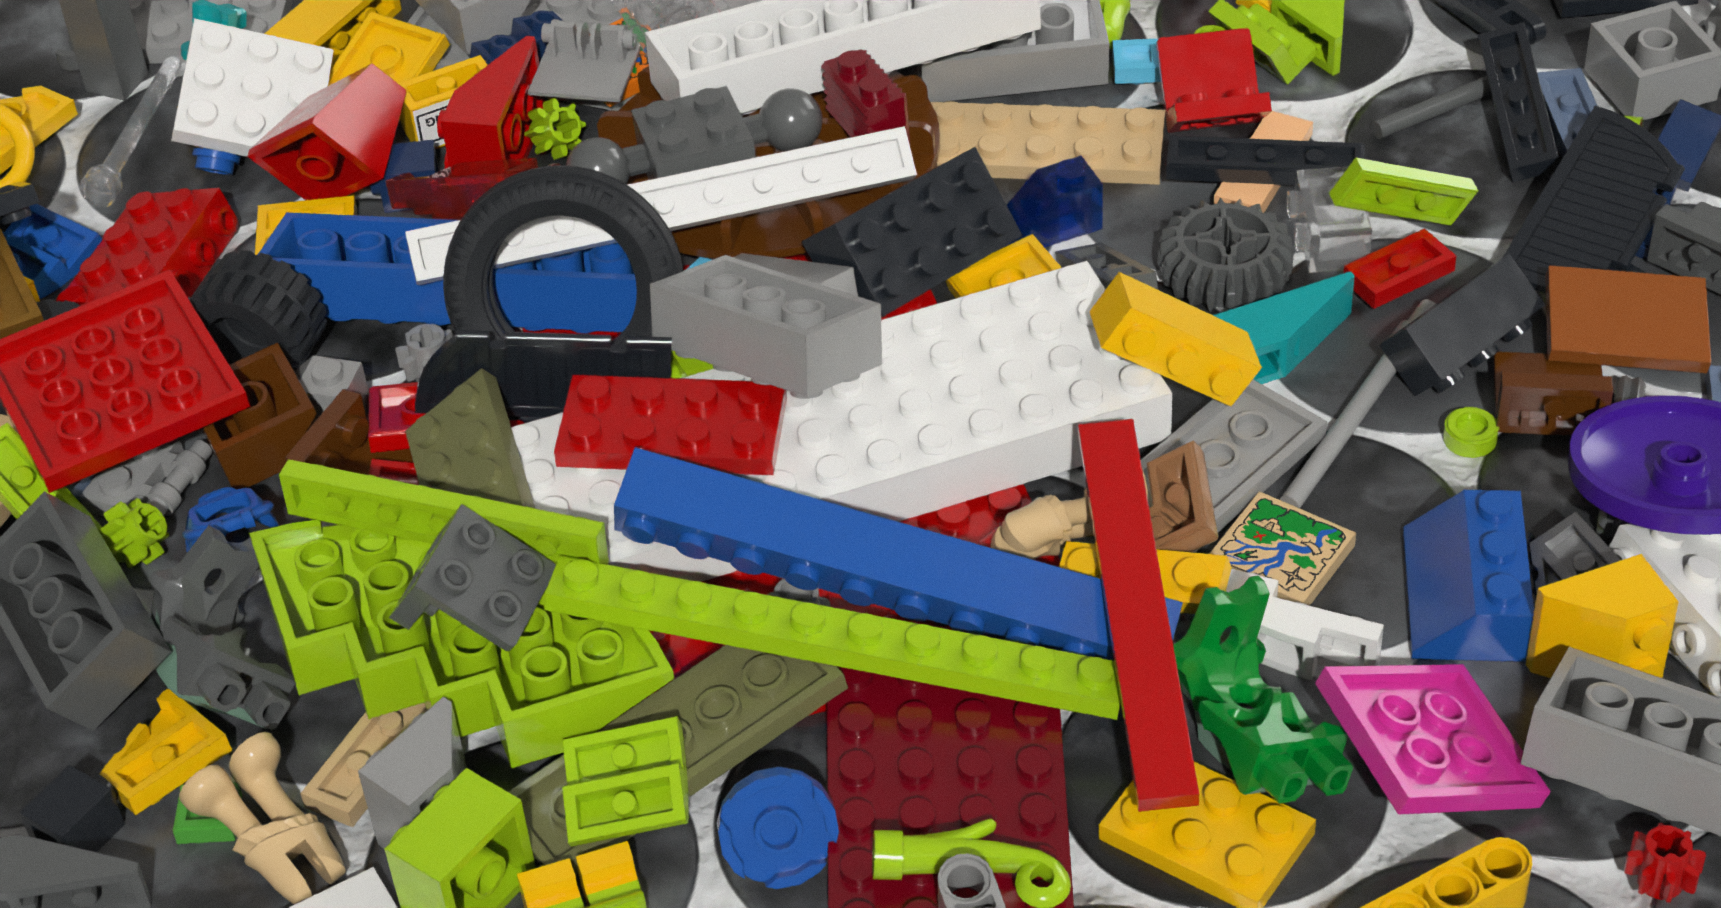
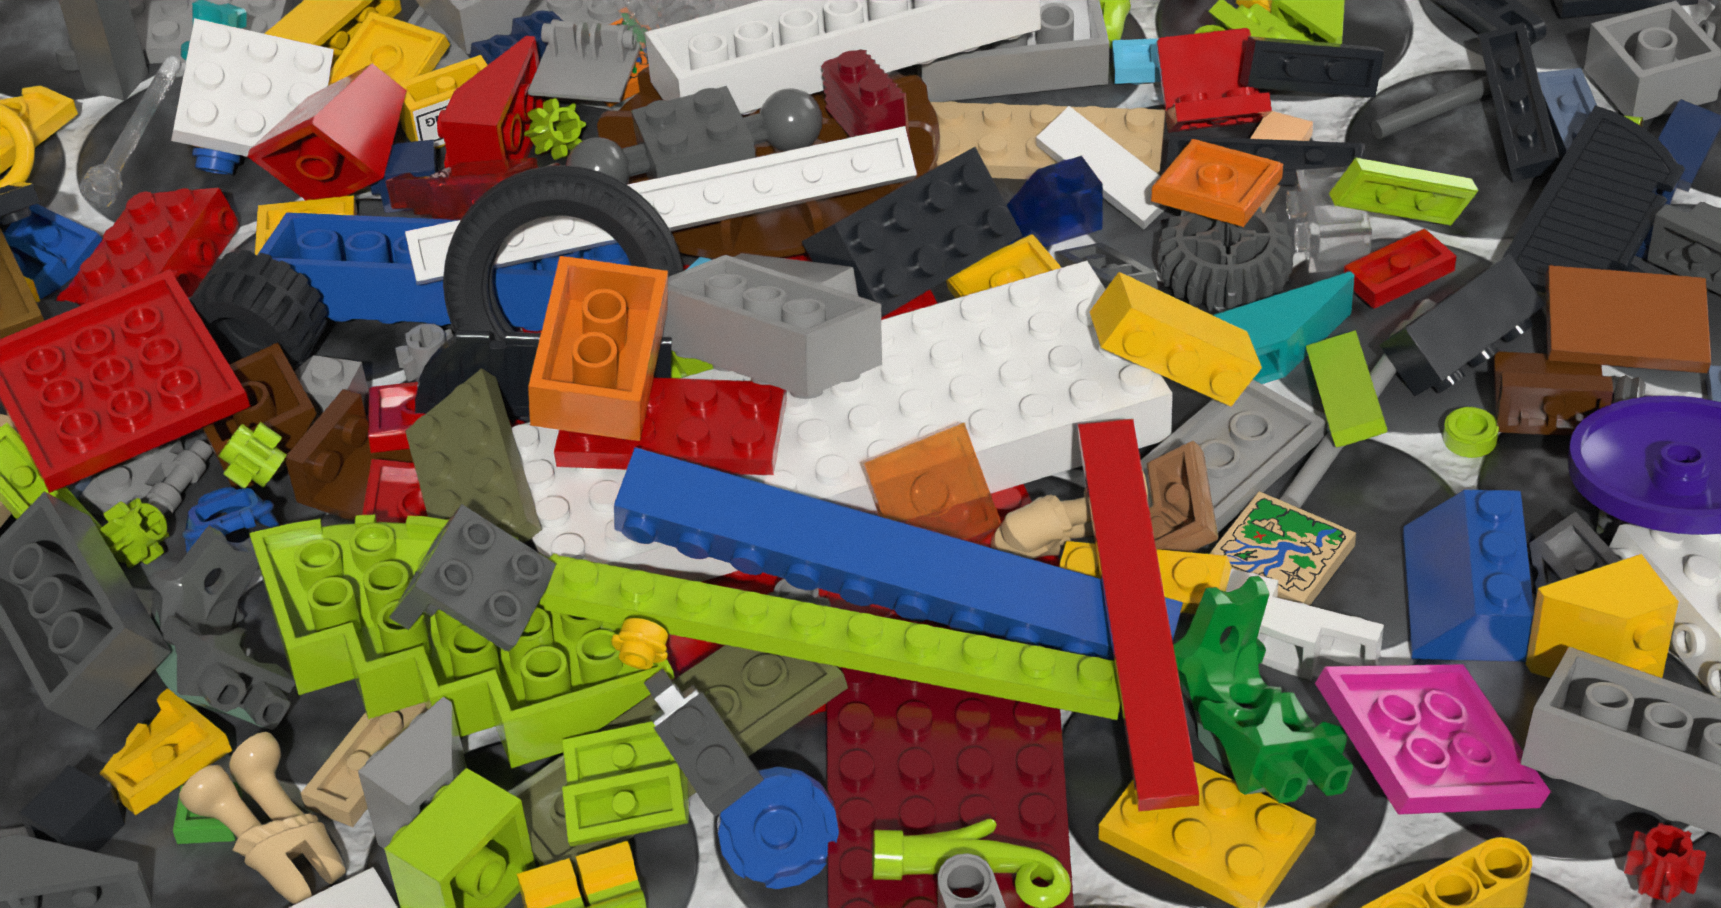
(252, 455): none -> lime gear
(422, 511): lime plate -> none
(598, 348): none -> orange brick
(641, 643): none -> yellow plate
(701, 744): none -> dark grey hinge
(933, 484): none -> clear orange tile
(1124, 177): none -> white tile
(1217, 182): none -> orange tile
(1311, 66): none -> black plate
(1346, 389): none -> lime tile

